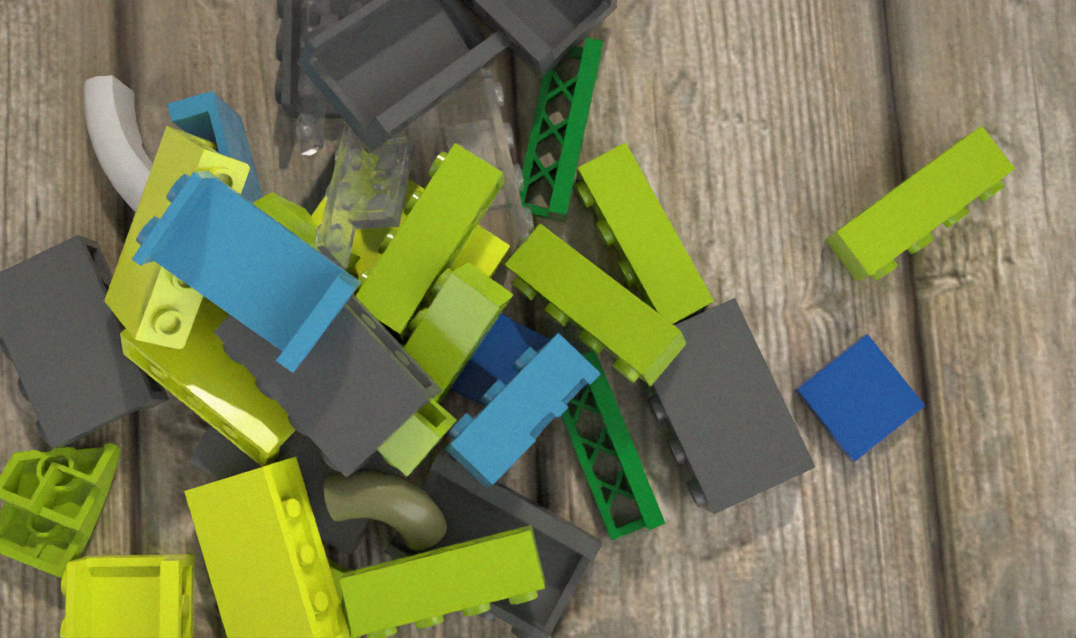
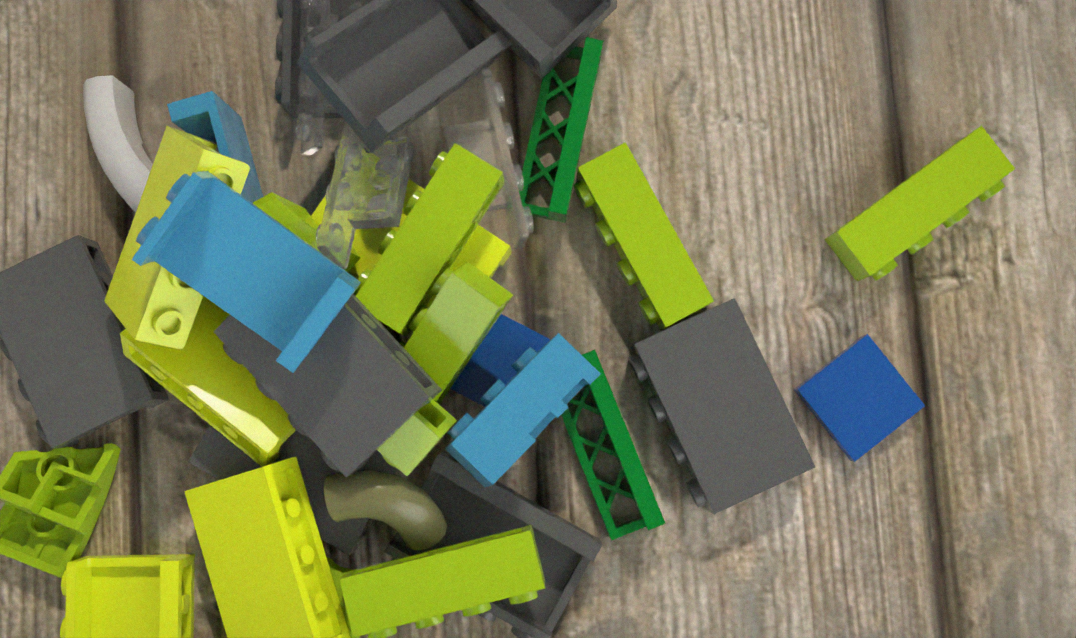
(596, 305): lime brick -> none

